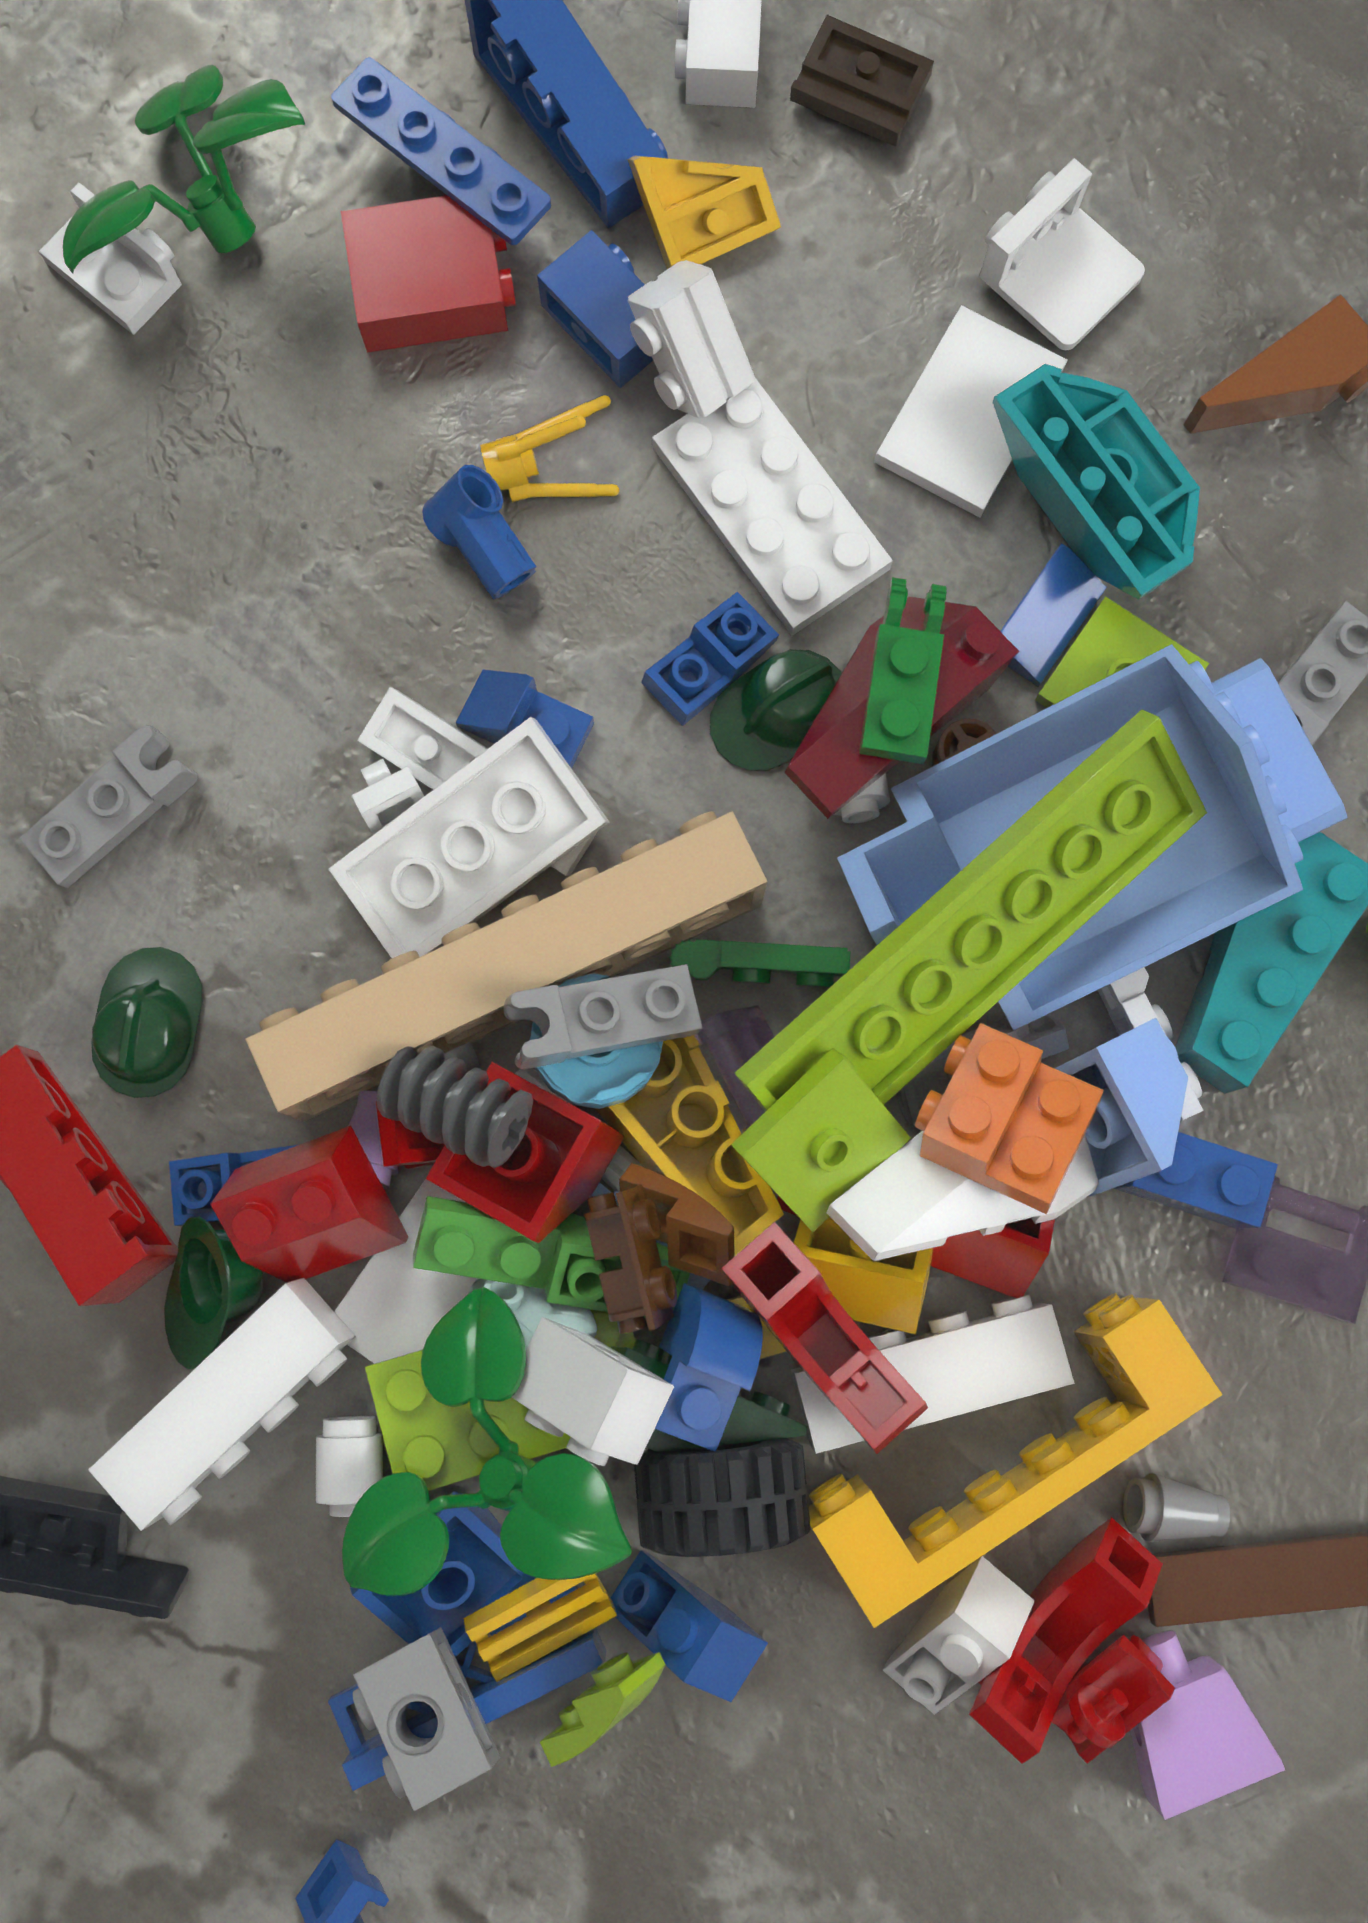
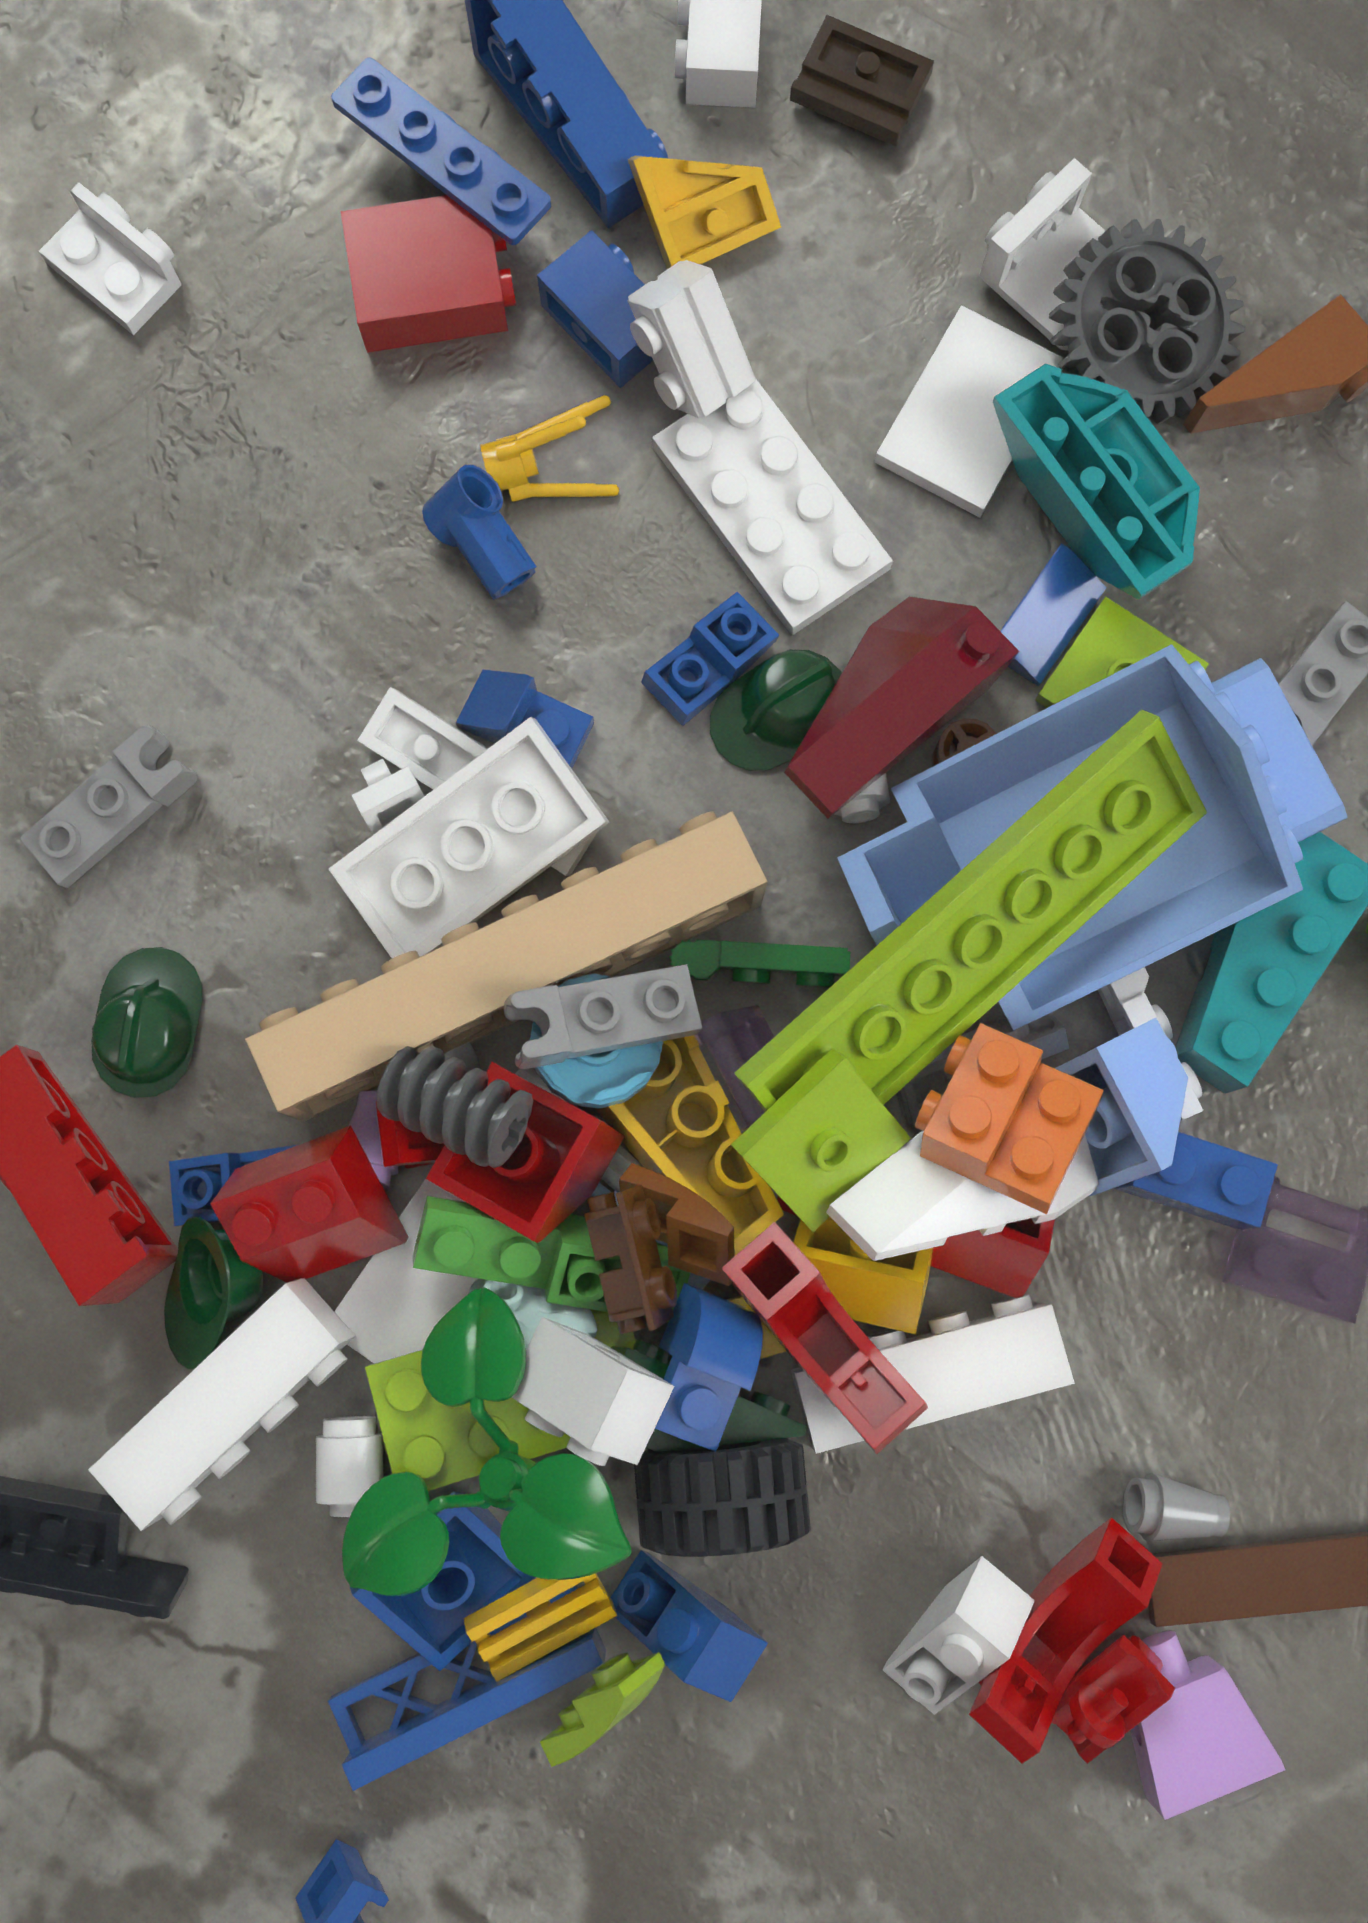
(212, 200): green plant -> none
(462, 1742): light grey brick -> none
(904, 679): green hinge -> none
(1148, 318): none -> dark grey gear
(1155, 1388): yellow plate -> none

